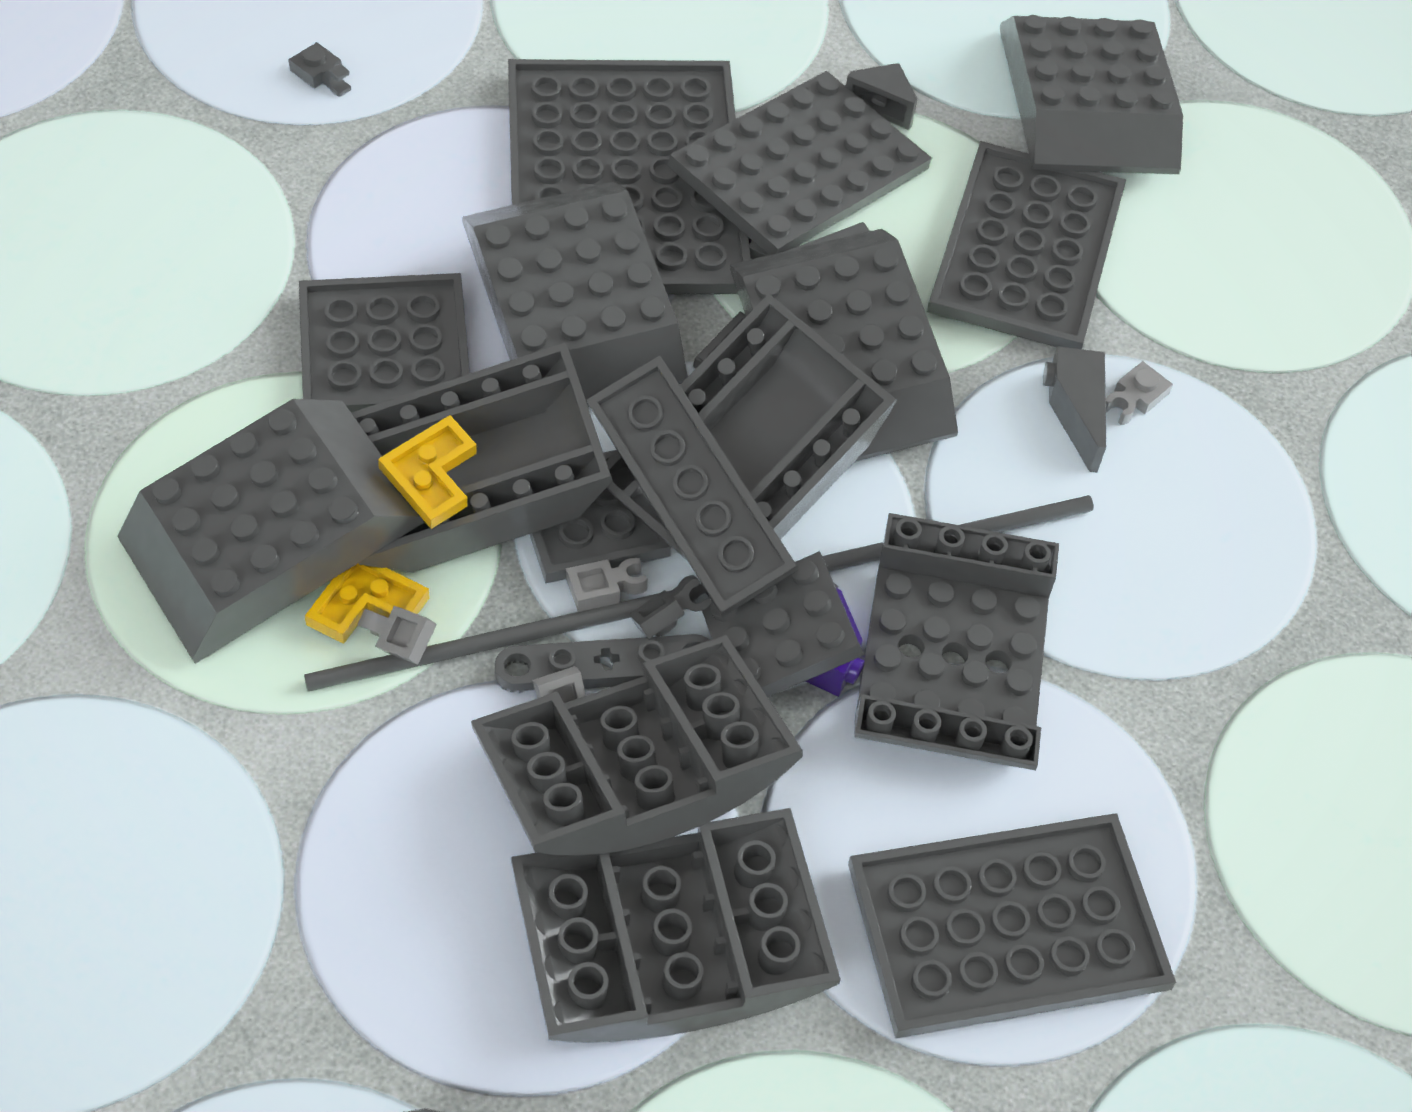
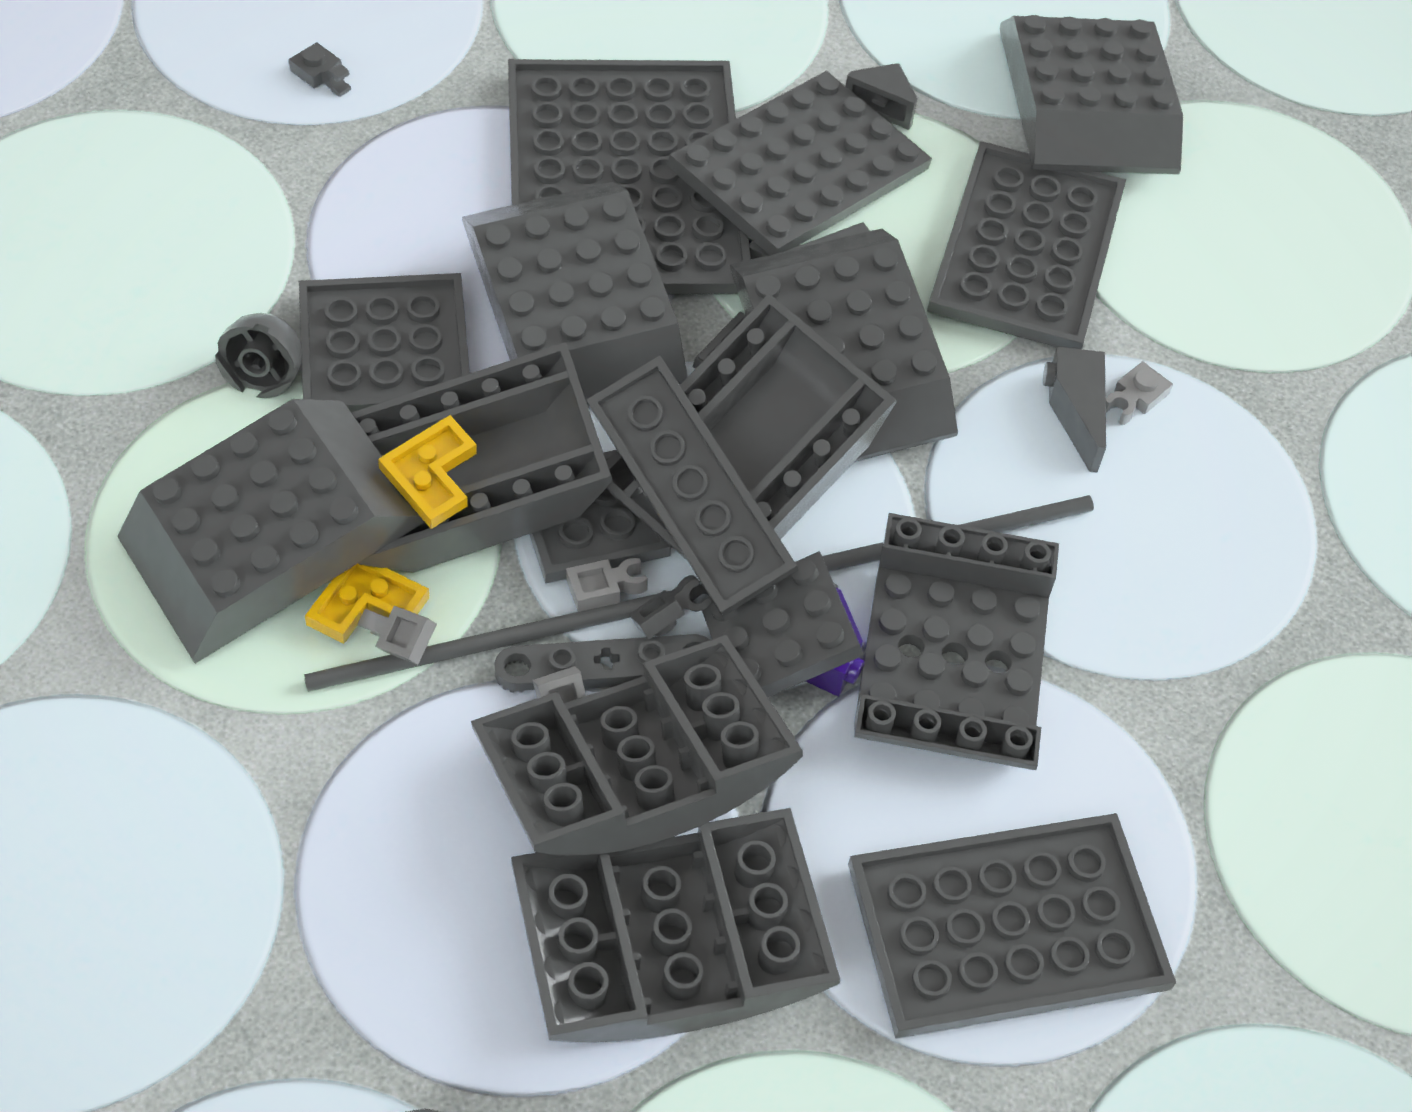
(259, 354): none -> dark grey cylinder

